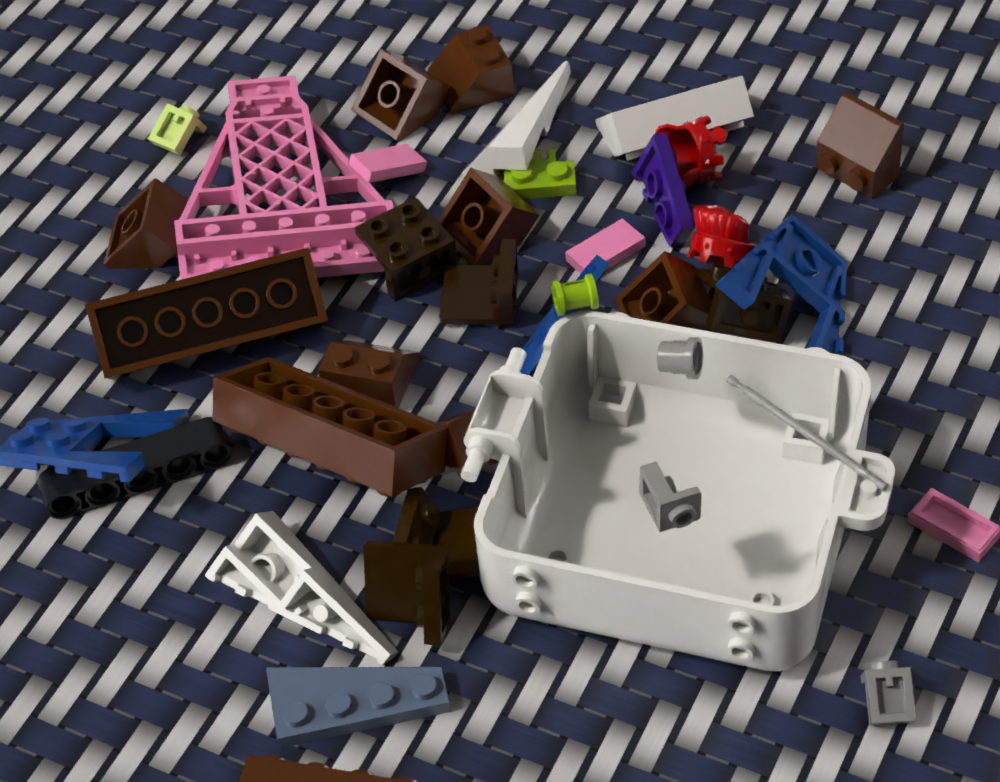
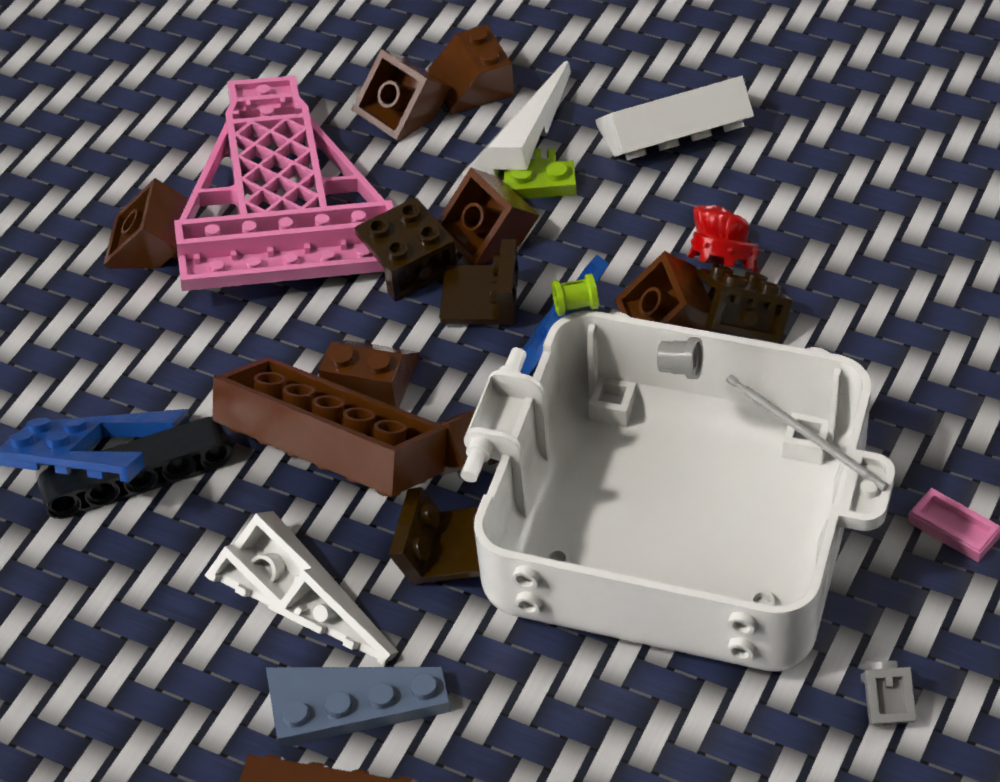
(175, 128): yellowish green bracket -> none
(206, 312): reddish brown brick -> none
(387, 163): bright pink tile -> none
(408, 585): dark brown bracket -> none
(611, 244): bright pink tile -> none
(665, 189): dark purple wing -> none
(666, 505): light grey bracket -> none
(696, 149): red hair -> none
(804, 265): blue wing -> none
(860, 146): slope -> none

